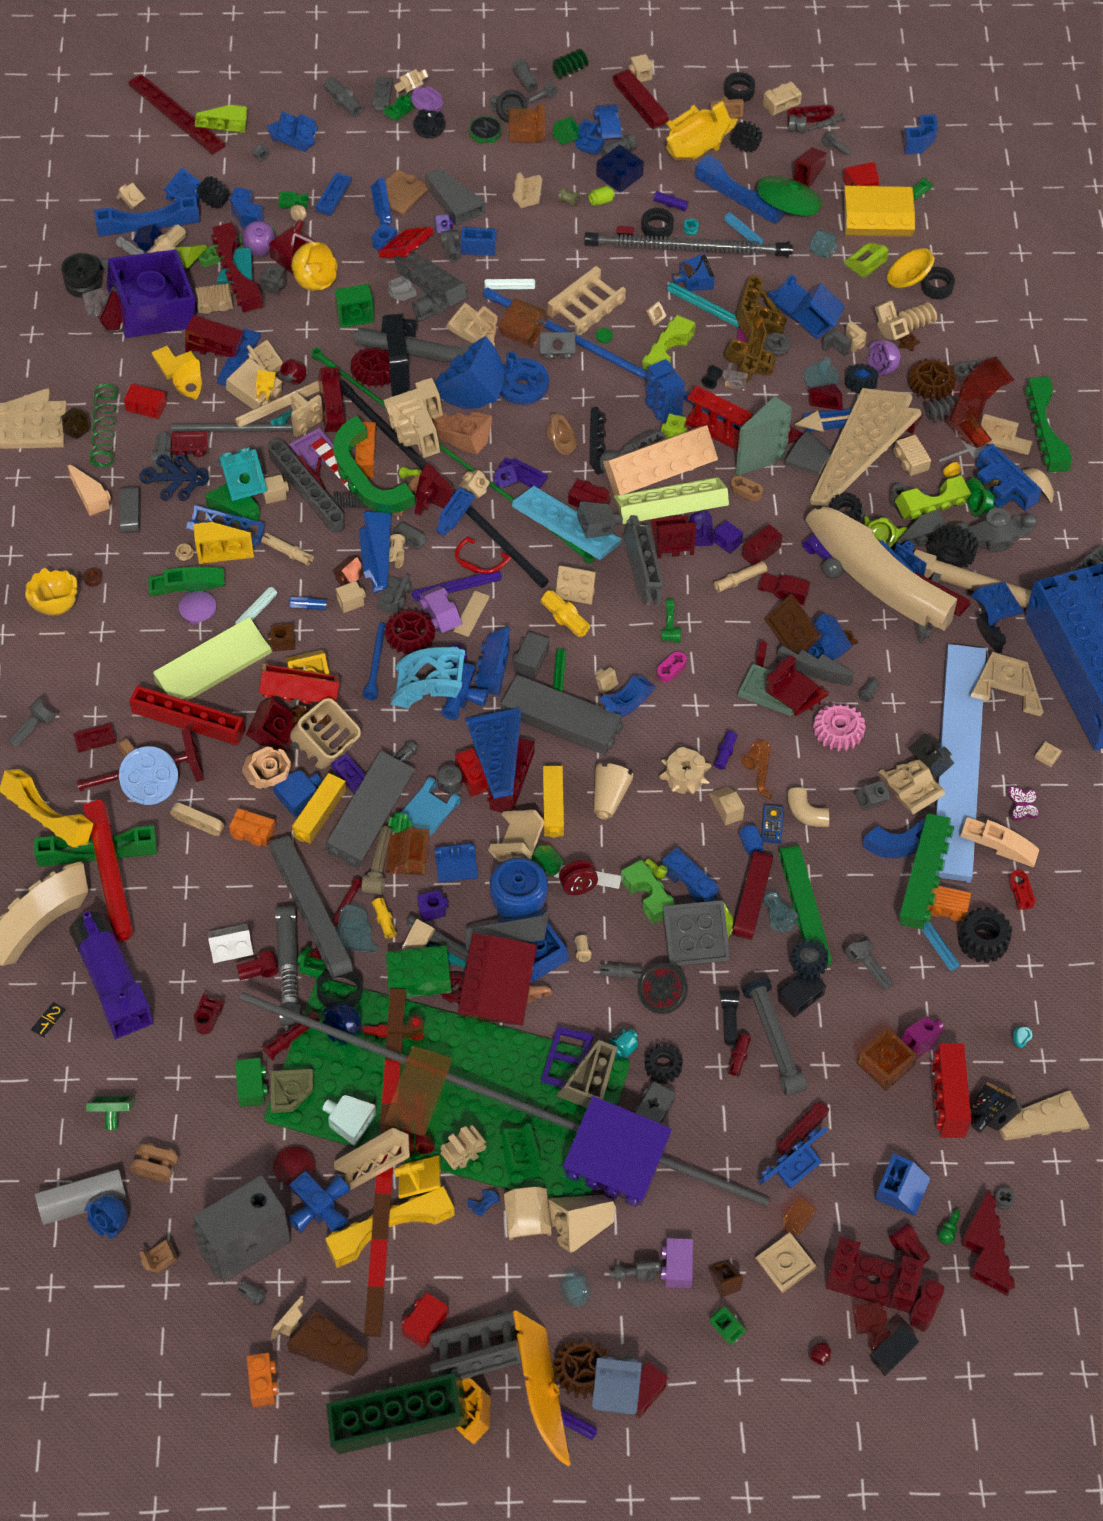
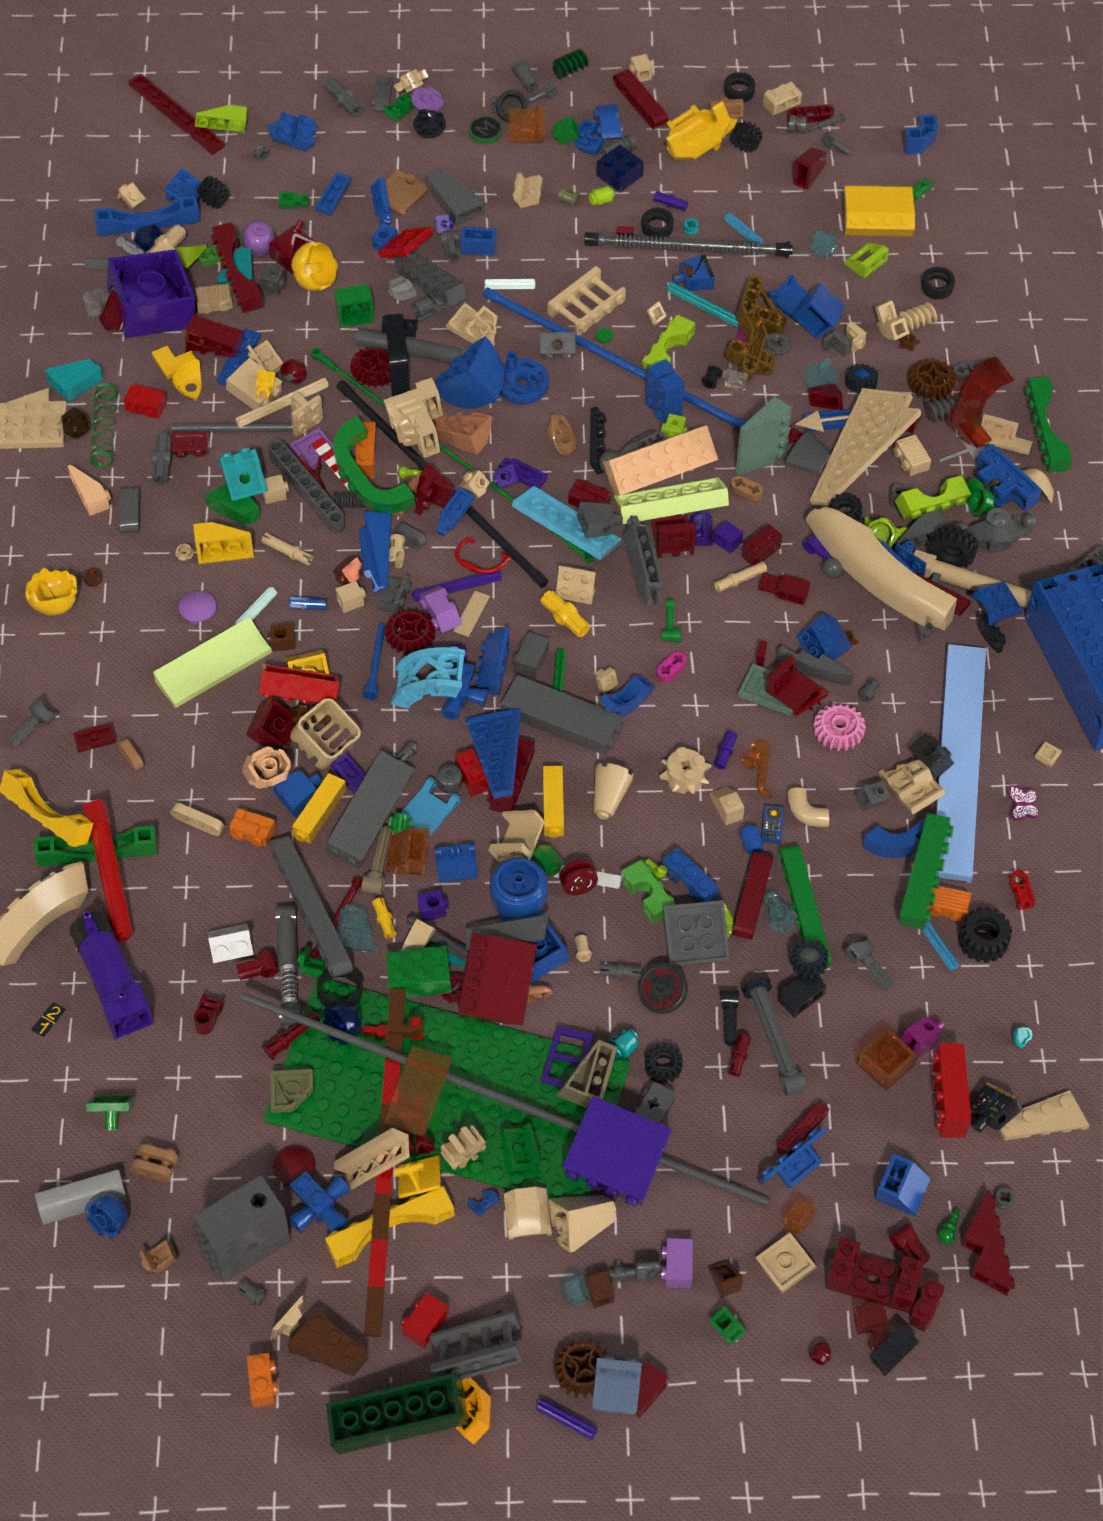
(74, 378): none -> teal slope
(81, 274): pearl dark grey wheel -> none
(148, 775): light blue tile -> none
(175, 476): dark blue plant -> none
(187, 579): green slope -> none
(187, 715): red brick -> none
(191, 757): dark red tile -> none
(243, 207): blue brick -> none
(250, 1082): green brick -> none
(256, 539): blue fence -> none
(281, 419): teal piece -> none
(298, 212): tan plate -> none
(331, 399): dark red brick -> none
(350, 1117): light aqua torso -> none
(522, 322): clear orange brick -> none
(541, 1384): light orange door -> none
(600, 1289): none -> copper brick
(713, 174): blue arch -> none
(717, 406): red fence -> none
(789, 195): green dish -> none
(793, 625): reddish brown tile -> none
(861, 175): red torso -> none
(884, 357): medium lavender cylinder -> none
(910, 268): yellow dish -> none
(952, 470): yellow tile -> none
(1005, 841): light nougat slope -> none
(1010, 676): tan wing -> none

